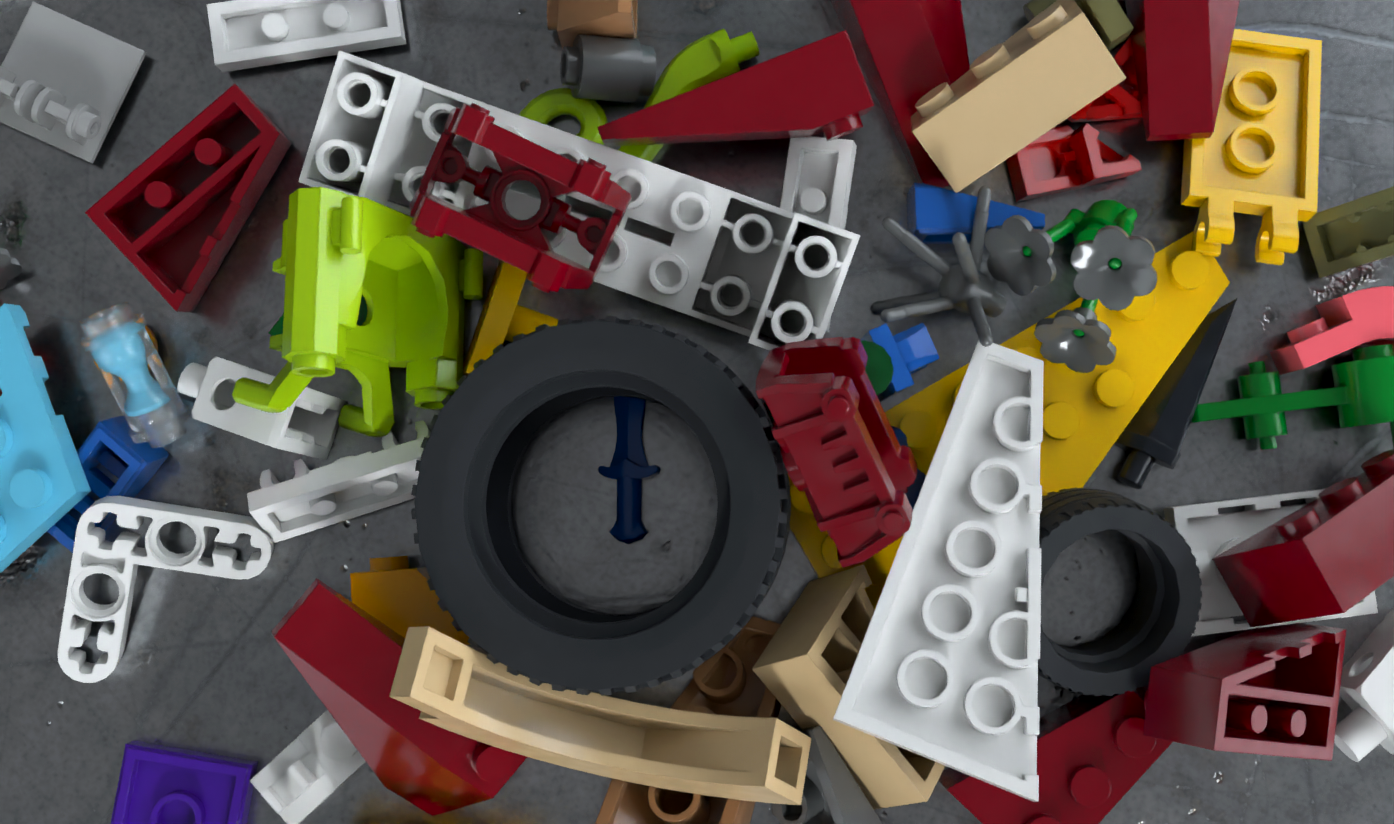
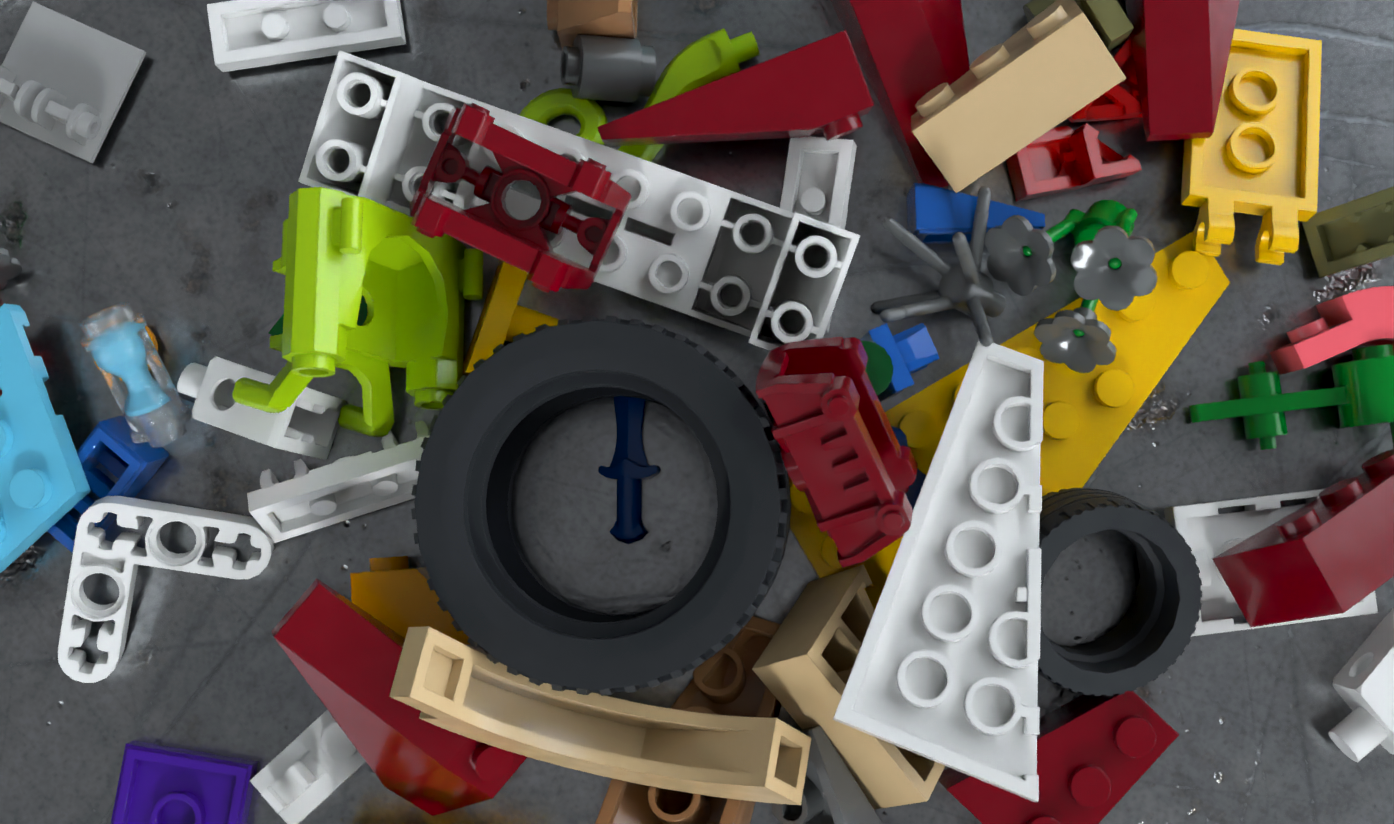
(193, 197): dark red wedge -> none
(1165, 416): black bar -> none
(1252, 693): dark red wedge -> none

